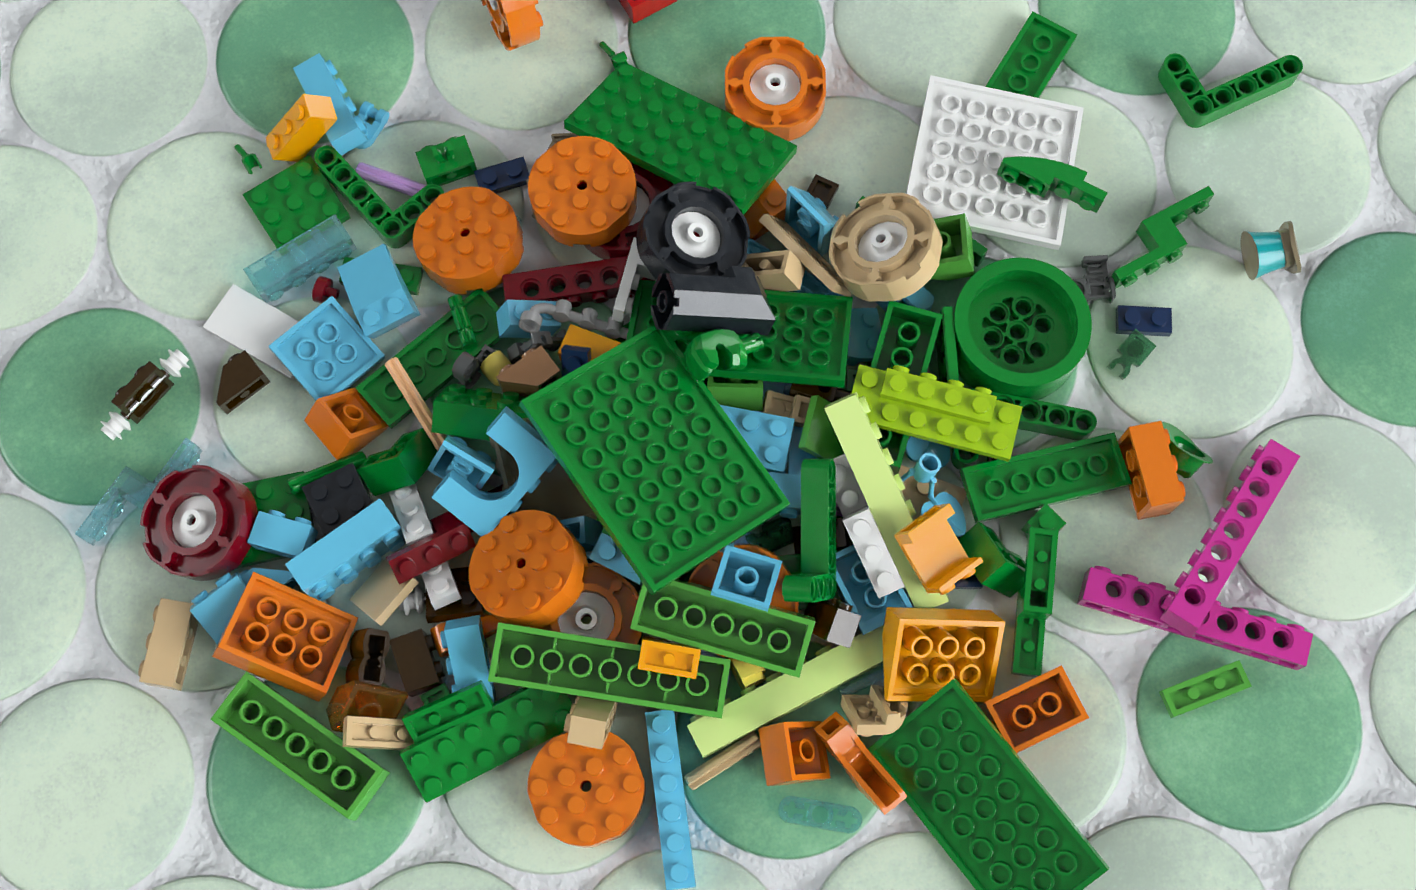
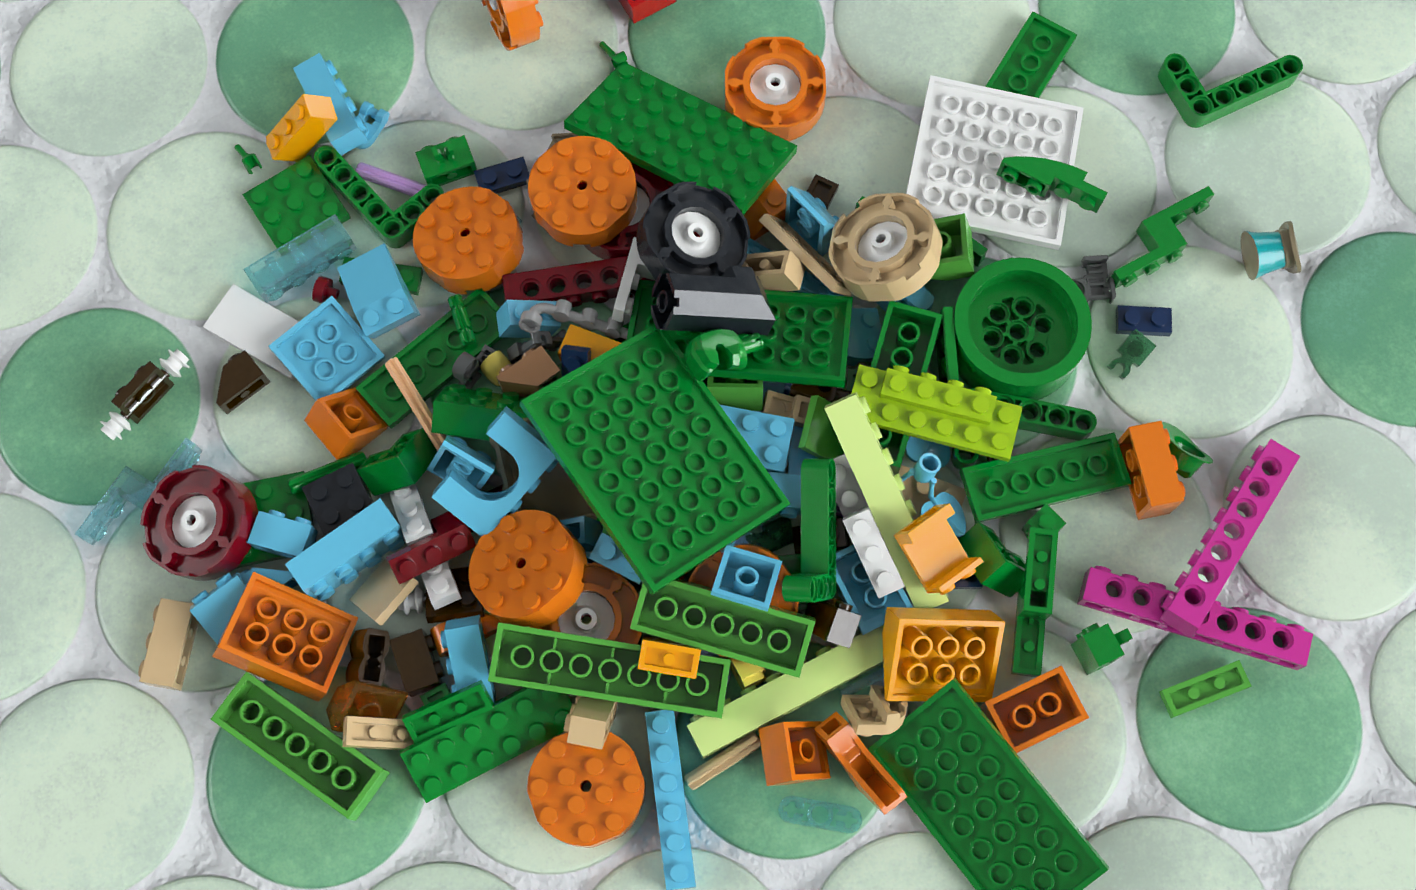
(1099, 646): none -> green brick

